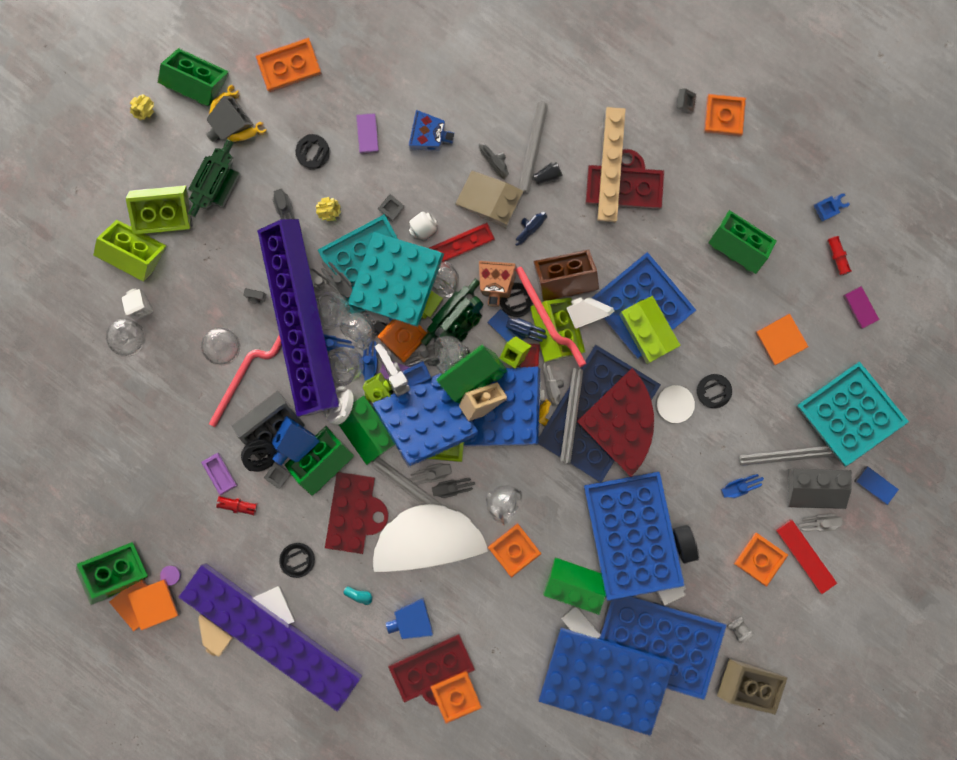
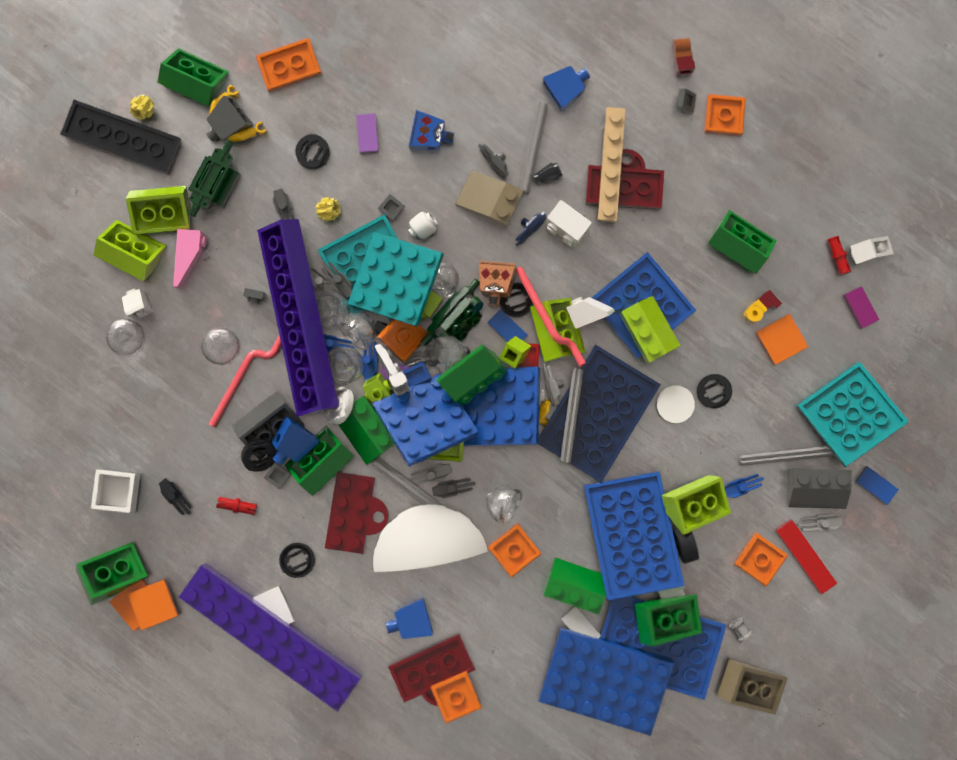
(115, 491): none -> white piece
(120, 136): none -> black plate
(171, 574): medium lavender tile -> none
(173, 495): none -> black piece
(188, 251): none -> bright pink slope
(213, 637): tan slope -> none
(219, 474): medium lavender tile -> none
(358, 596): teal arm -> none
(465, 242): red tile -> none
(482, 401): tan slope -> none
(524, 328): dark blue piece -> none
(565, 86): none -> blue torso
(566, 275): reddish brown slope -> none
(567, 224): none -> white piece
(623, 422): dark red plate -> none
(668, 619): none -> green slope
(683, 56): none -> leg
(697, 503): none -> lime slope
(762, 304): none -> leg
(830, 207): blue plate -> none
(871, 250): none -> white slope

